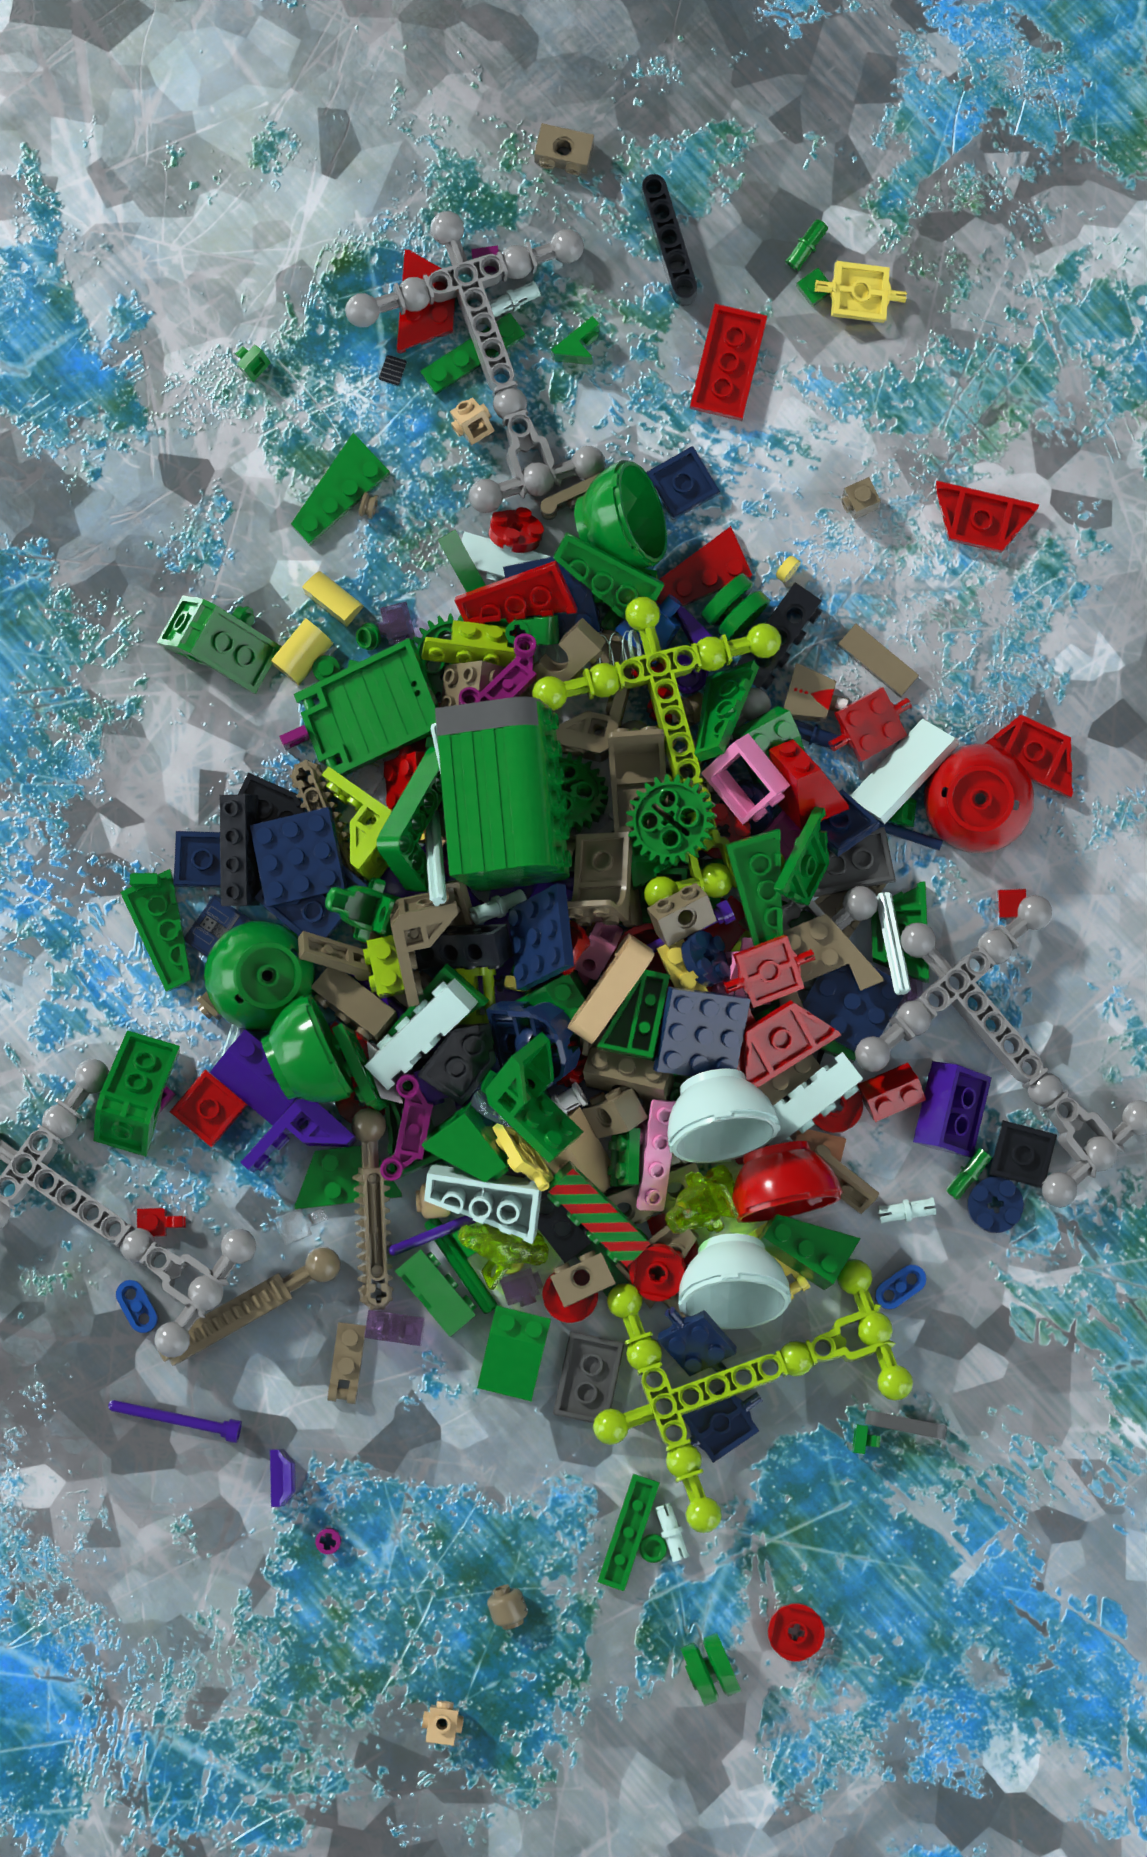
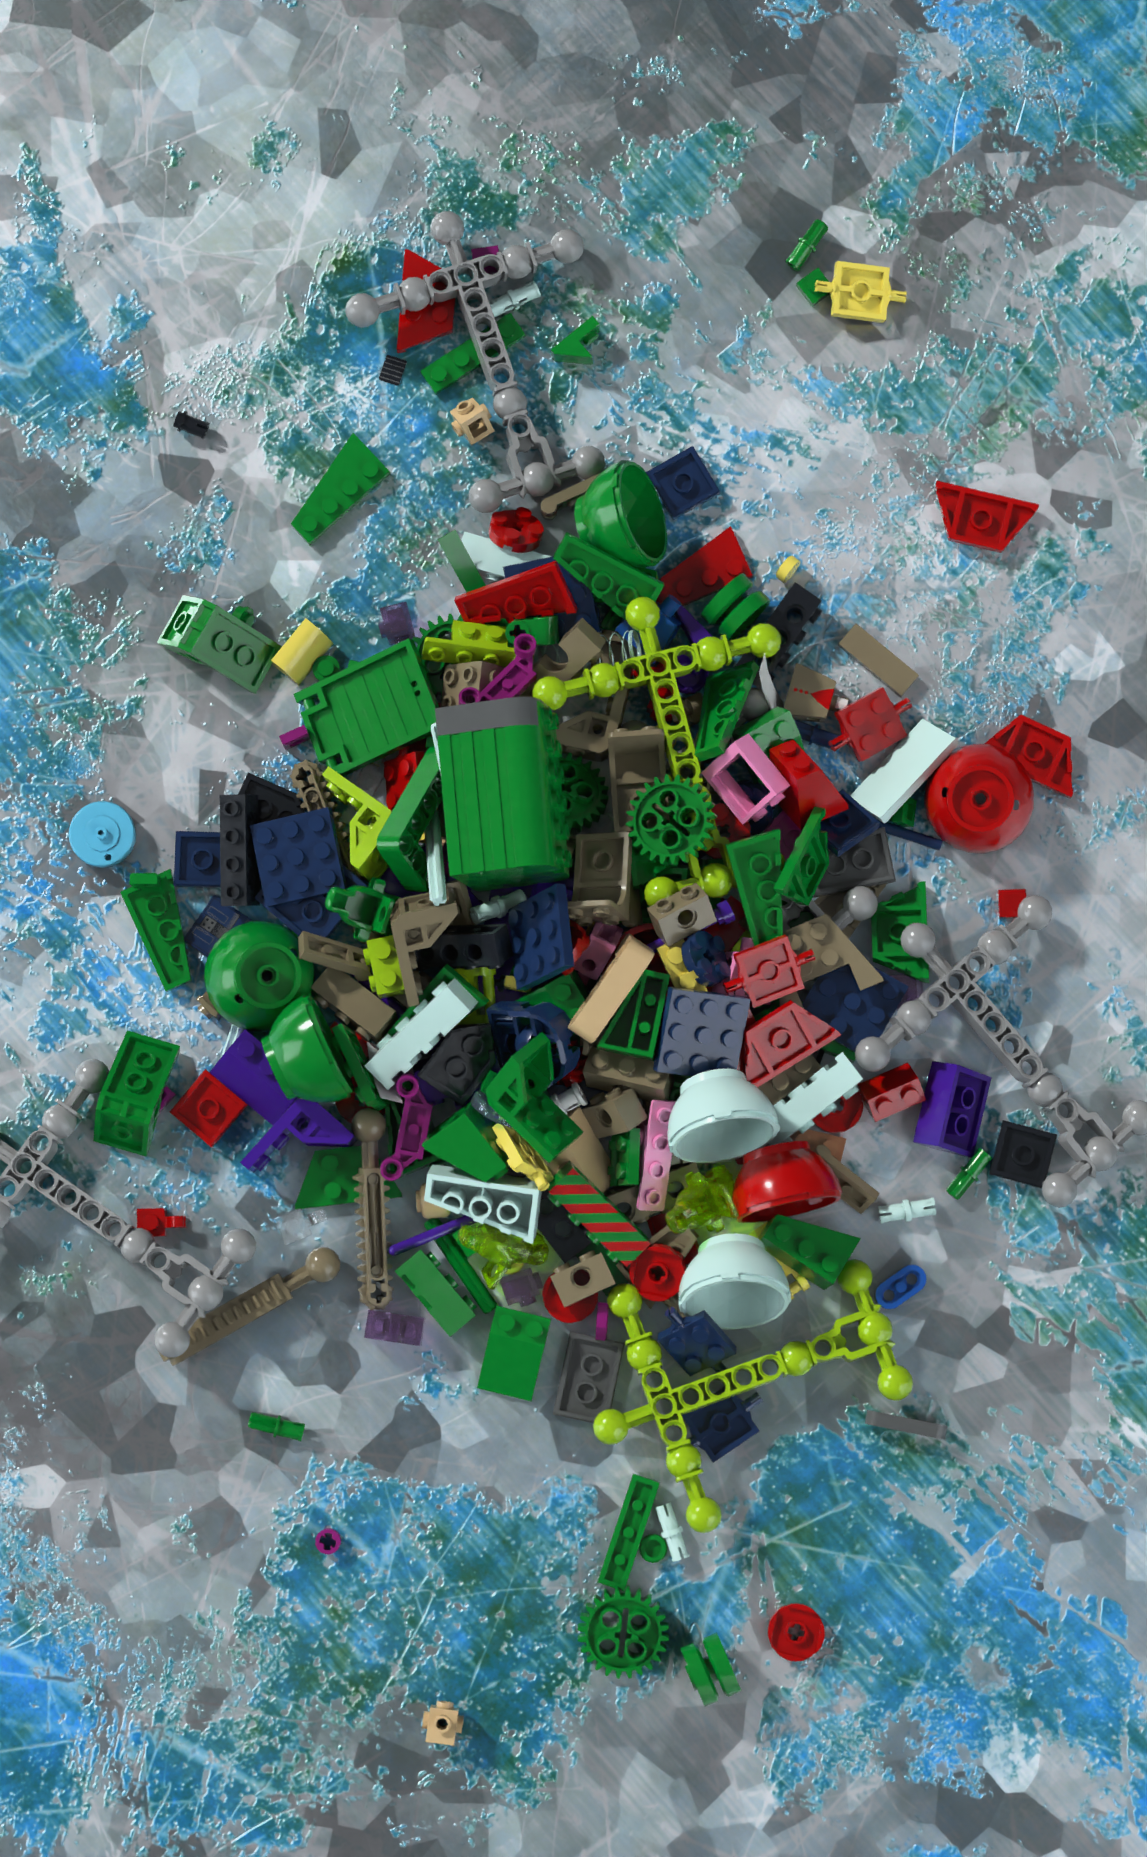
(102, 834): none -> medium azure wheel
(136, 1307): blue plate -> none
(191, 424): none -> black pin
(228, 1429): dark purple piece -> none
(252, 362): green tile -> none
(276, 1426): none -> green axle
(282, 1477): dark purple slope -> none
(332, 598): light yellow brick -> none
(347, 1362): dark tan plate -> none
(368, 505): dark tan bush -> none
(368, 636): green plate -> none
(507, 1607): dark tan head -> none
(553, 138): dark tan brick -> none
(598, 1629): none -> green gear
(602, 1321): none -> magenta tile
(669, 227): black beam -> none
(728, 362): red plate -> none
(771, 695): none -> white sticker
(860, 498): dark tan brick -> none
(862, 1439): green tile -> none
(893, 944): light aqua axle -> none
(1008, 1214): dark blue plate -> none

